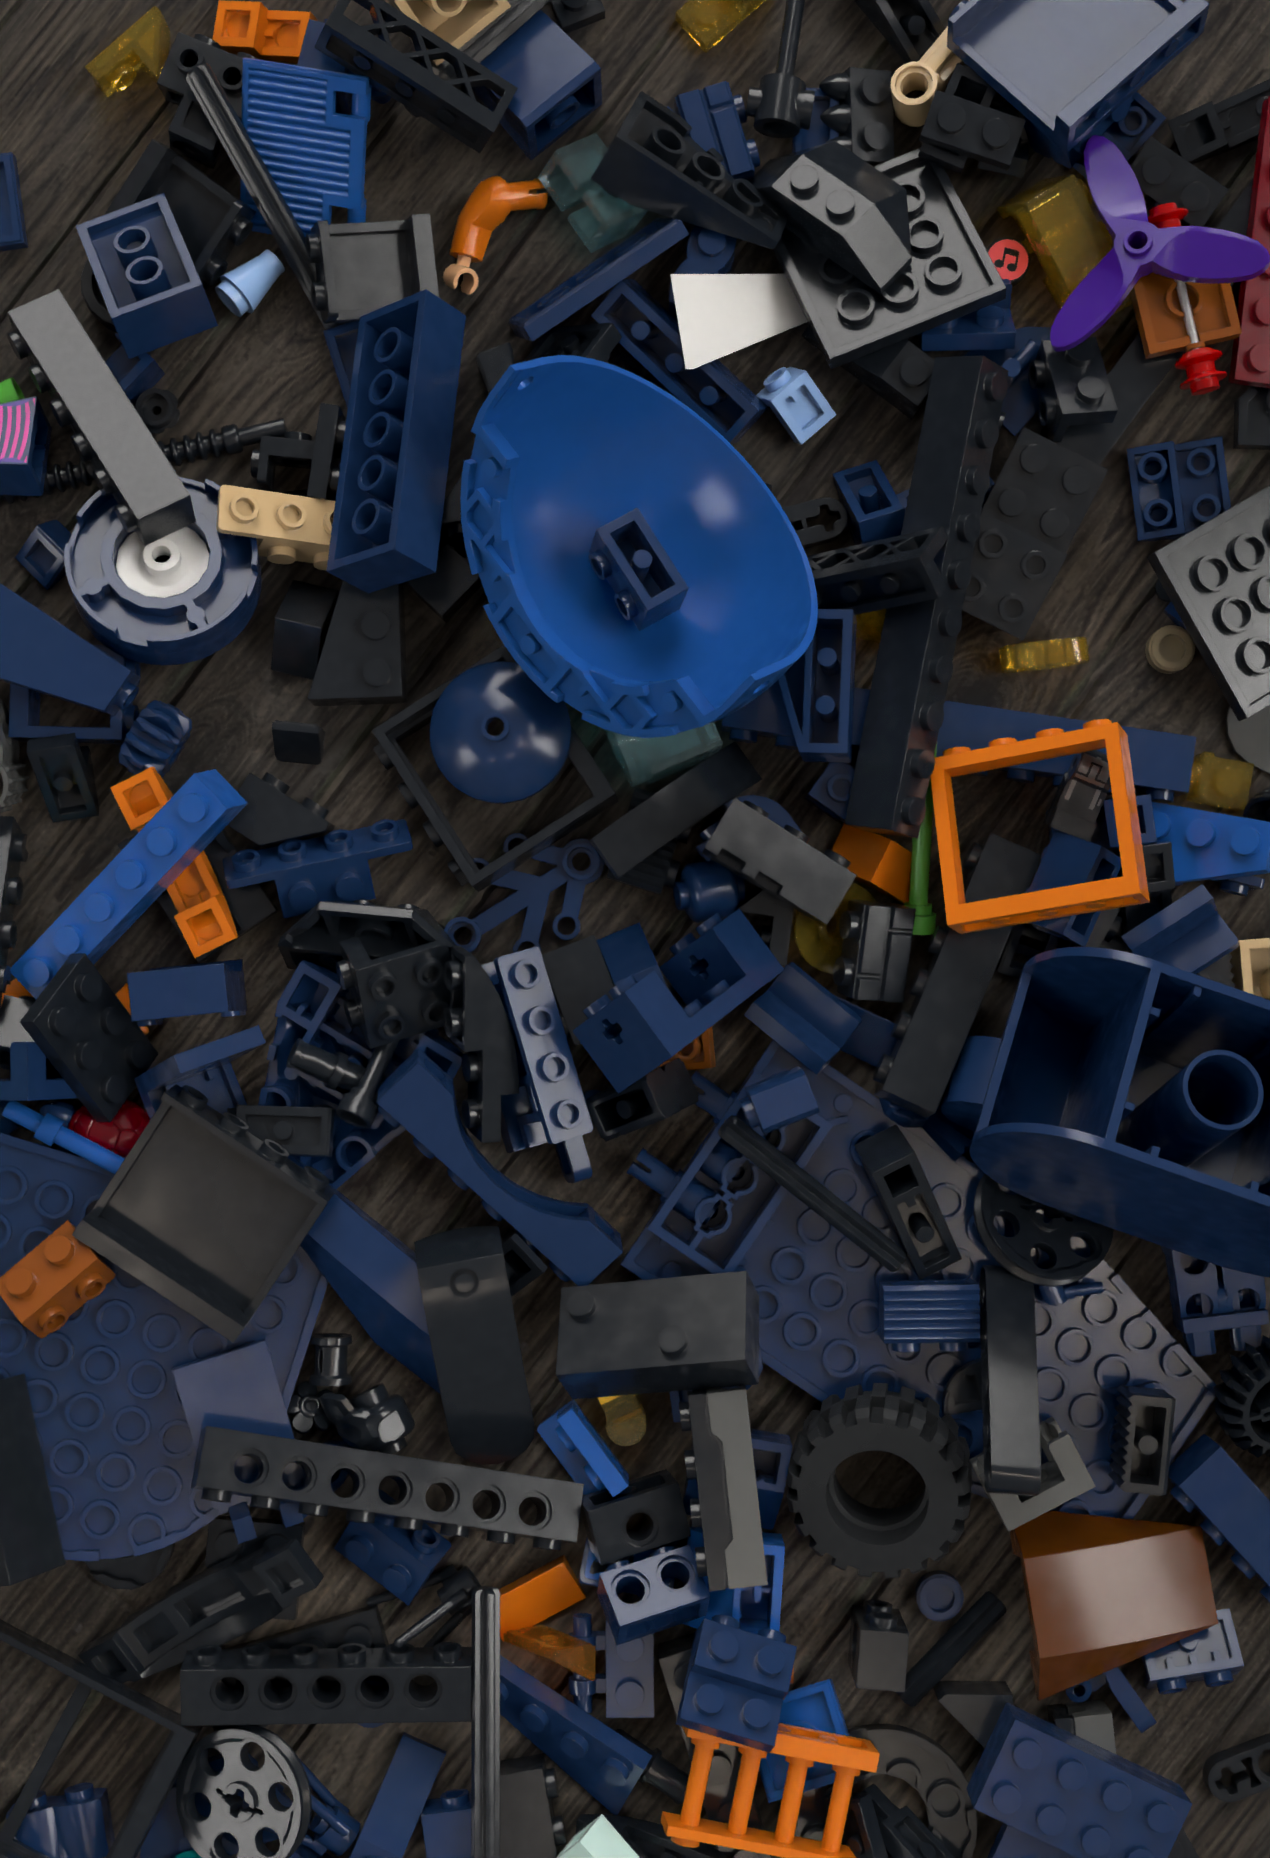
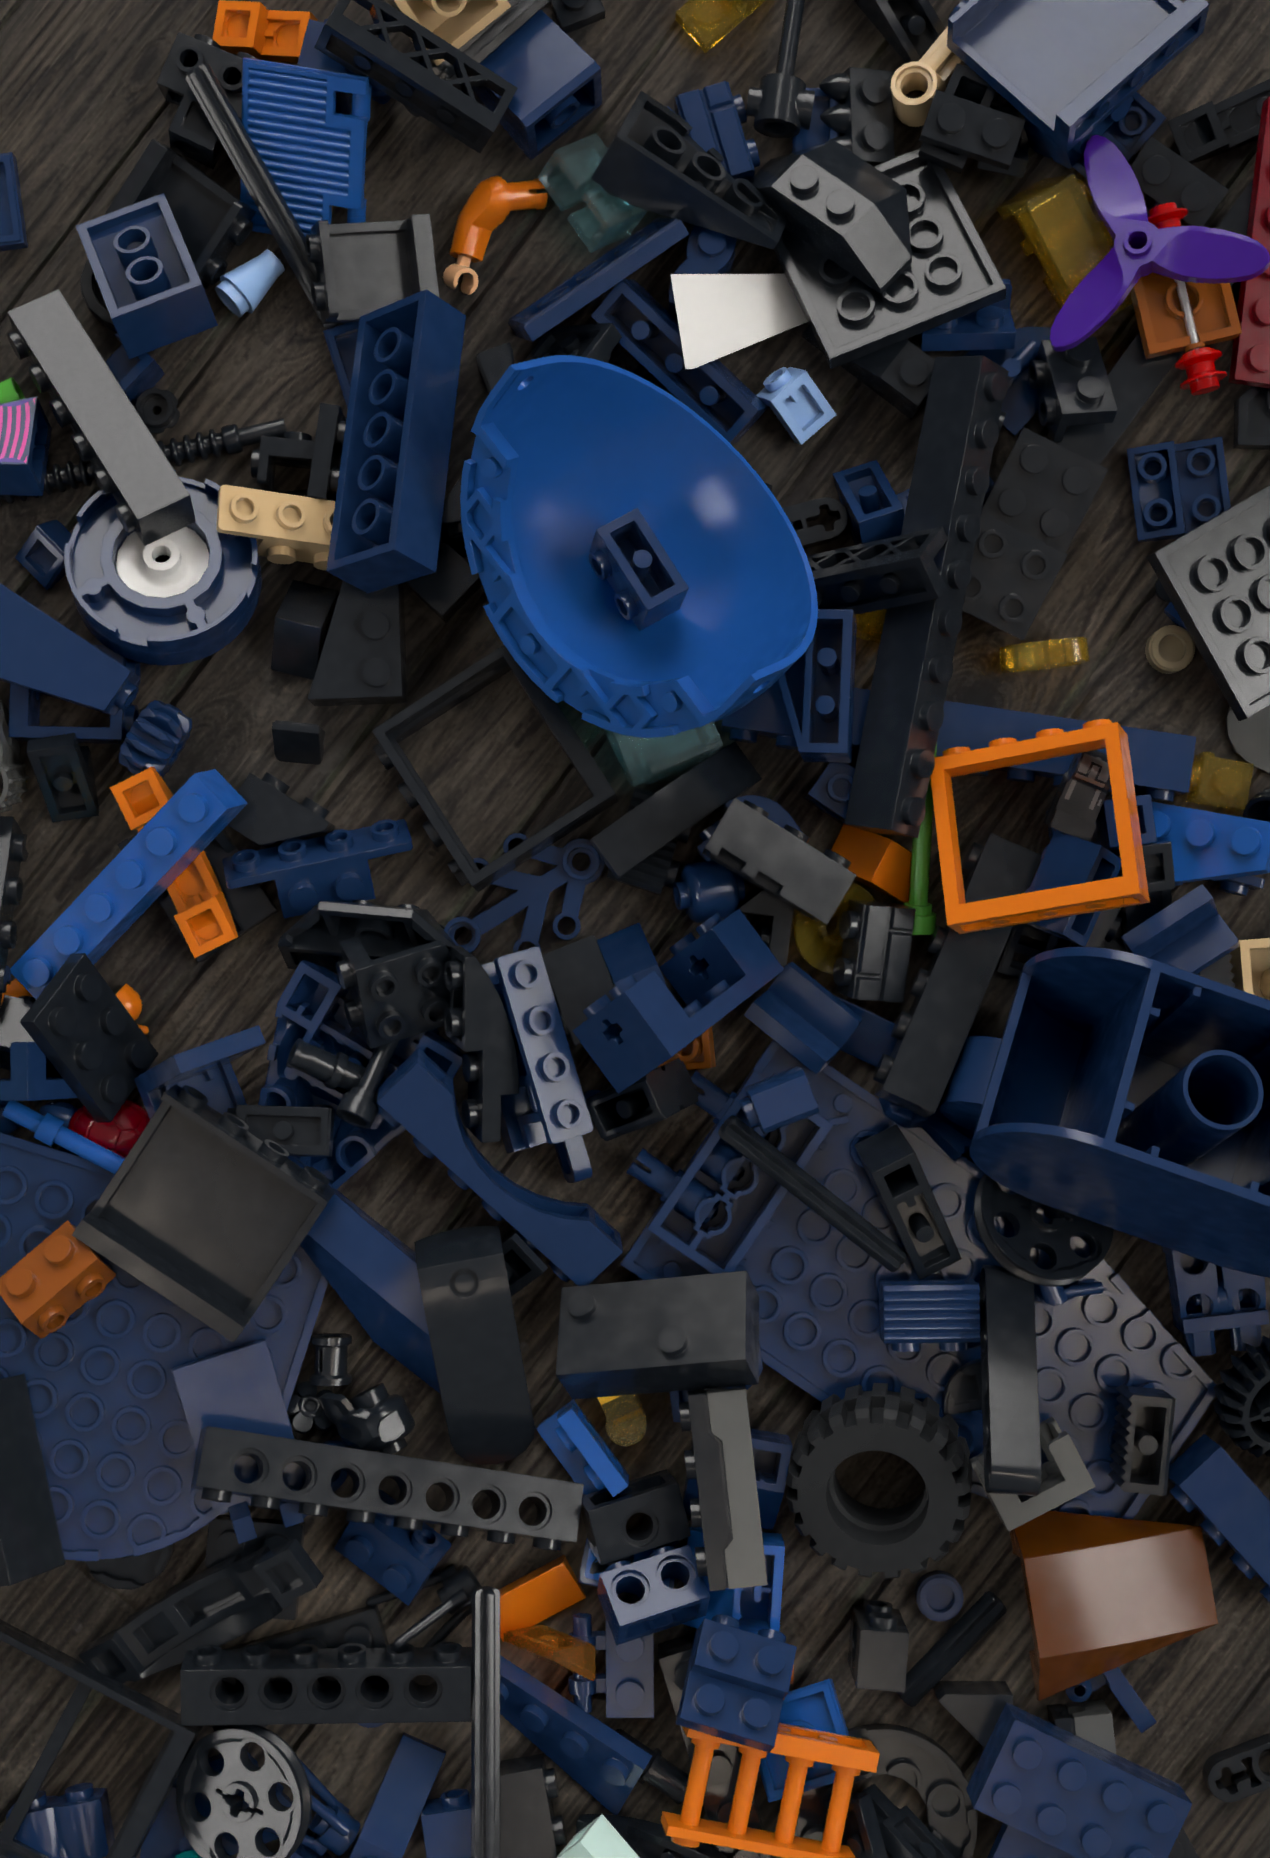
(139, 47): clear yellow slope -> none
(187, 991): dark blue piece -> none
(505, 765): dark blue dish -> none
(1010, 258): coral tile -> none
(1205, 1656): bracket -> none

